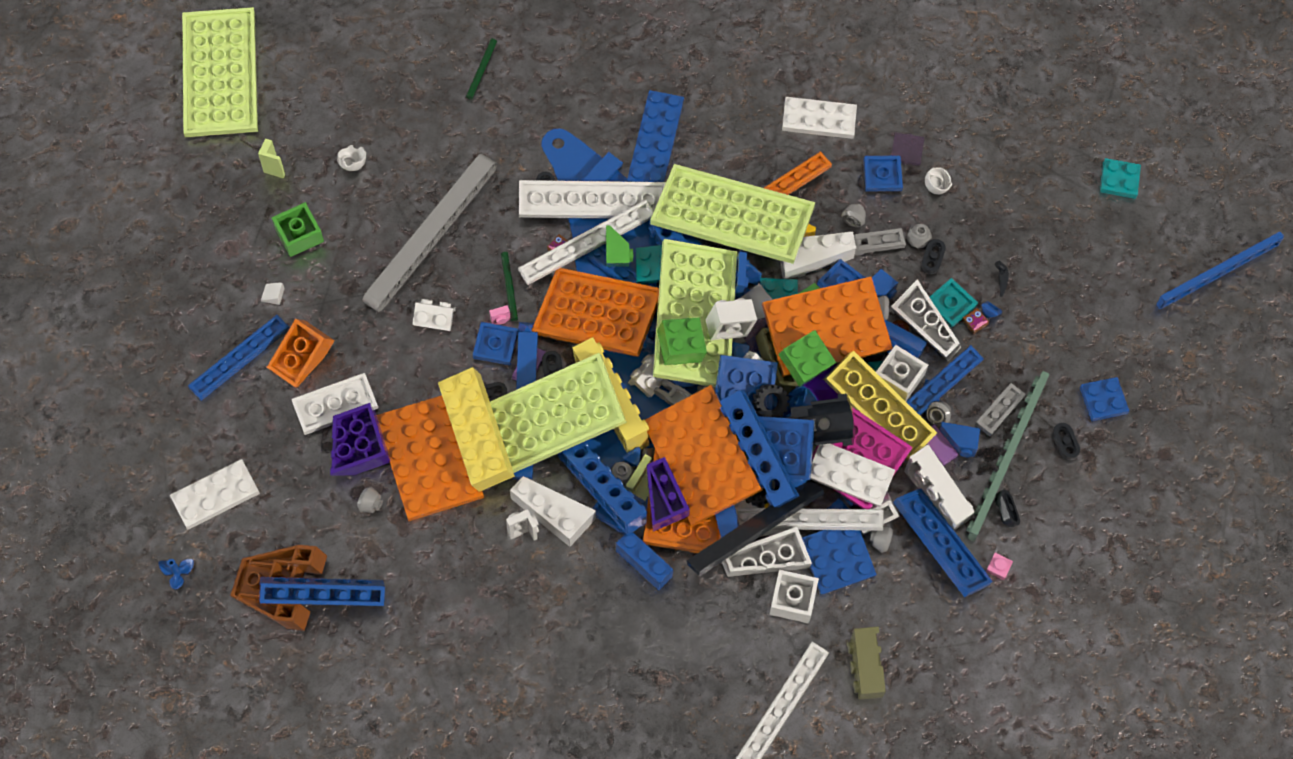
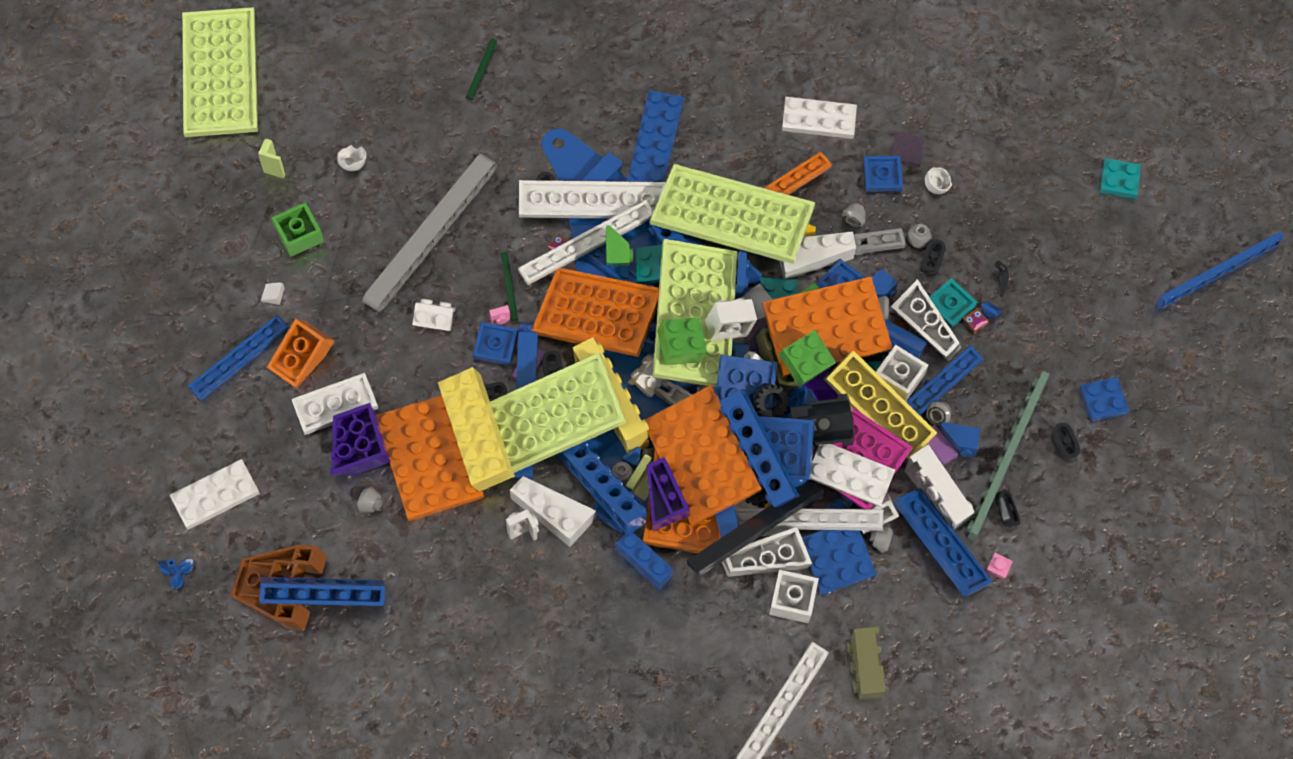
(1000, 409): light grey plate -> none

